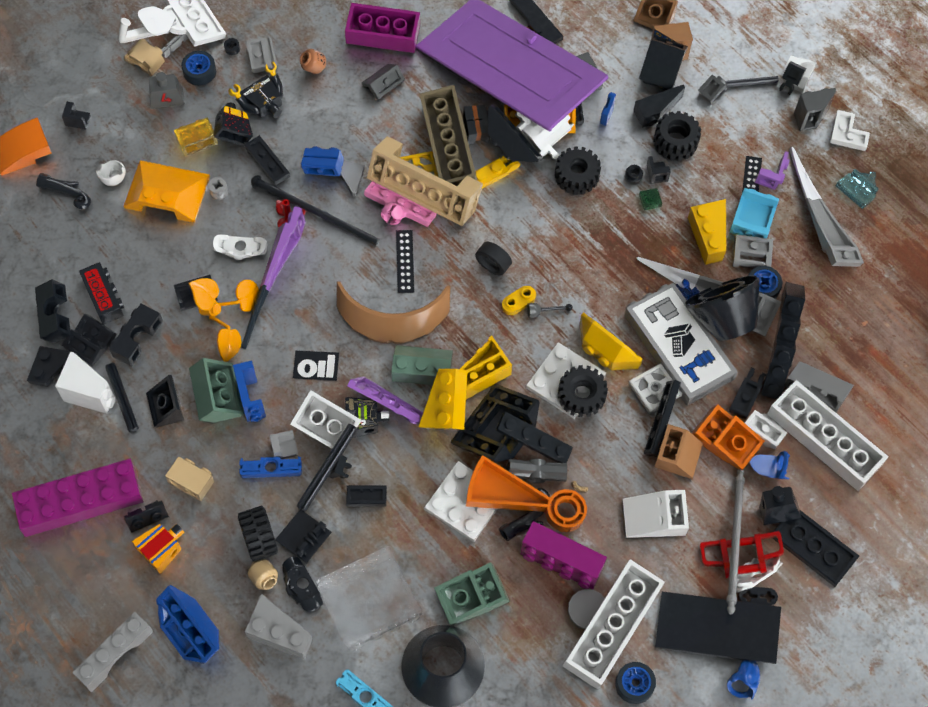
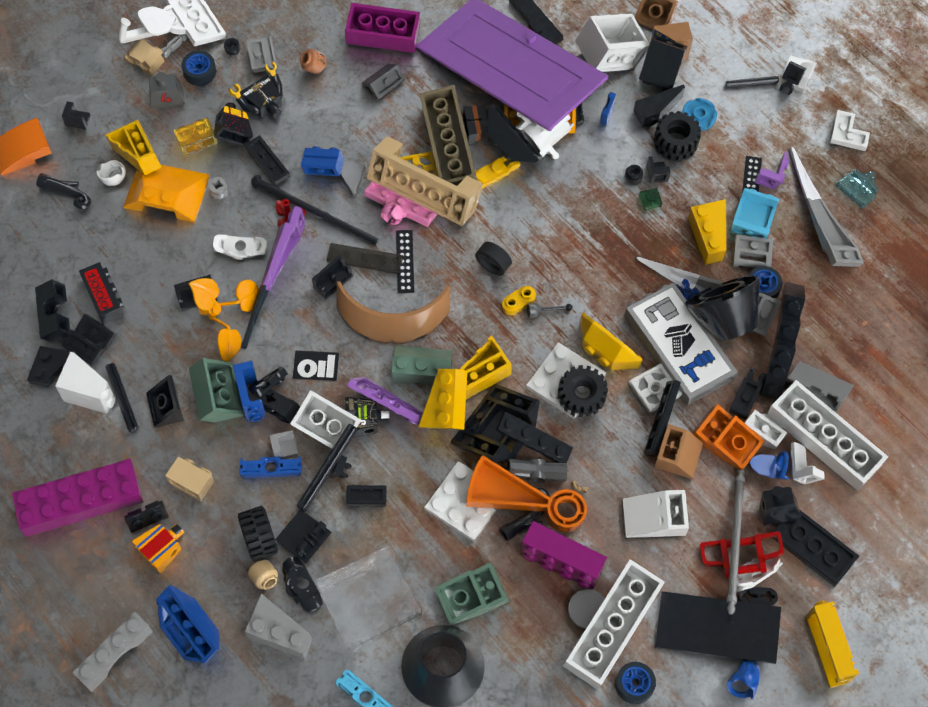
(134, 147): none -> yellow wedge
(142, 321): black arch -> none
(267, 382): none -> black wing
(282, 407): none -> black piece
(326, 280): none -> black hinge
(366, 258): none -> clear smoke tile
(574, 181): black tyre -> none
(612, 42): none -> white container
(703, 111): none -> dark azure tile
(713, 87): dark grey bracket -> none
(800, 470): none -> white bracket
(813, 107): dark grey slope -> none
(831, 644): none -> yellow door

